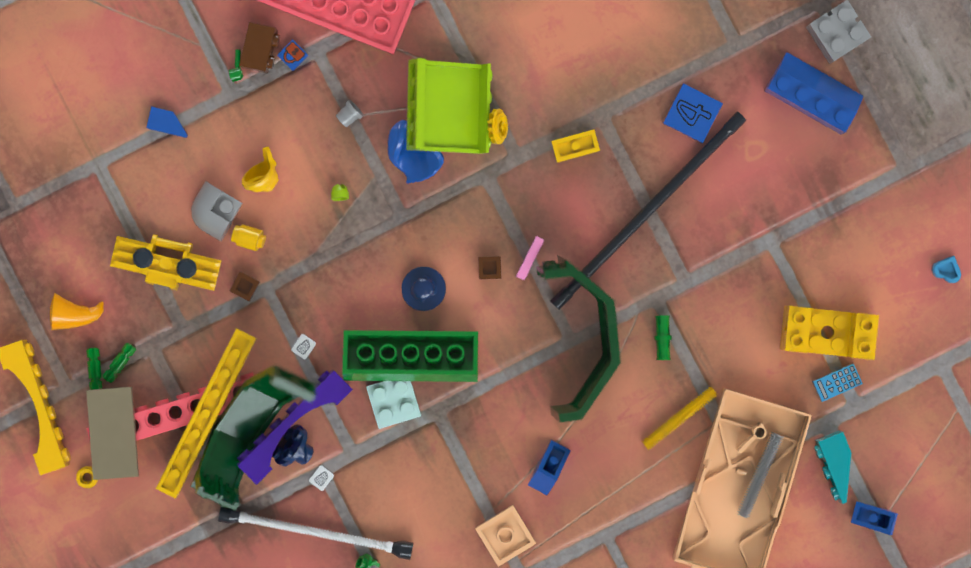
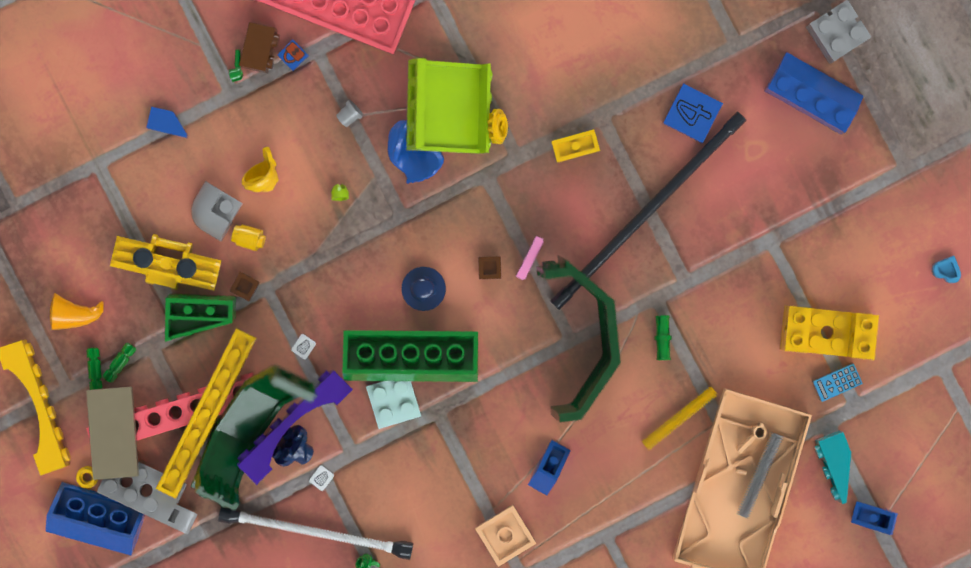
(94, 519): none -> blue slope
(157, 505): none -> light grey hinge
(196, 313): none -> green wedge

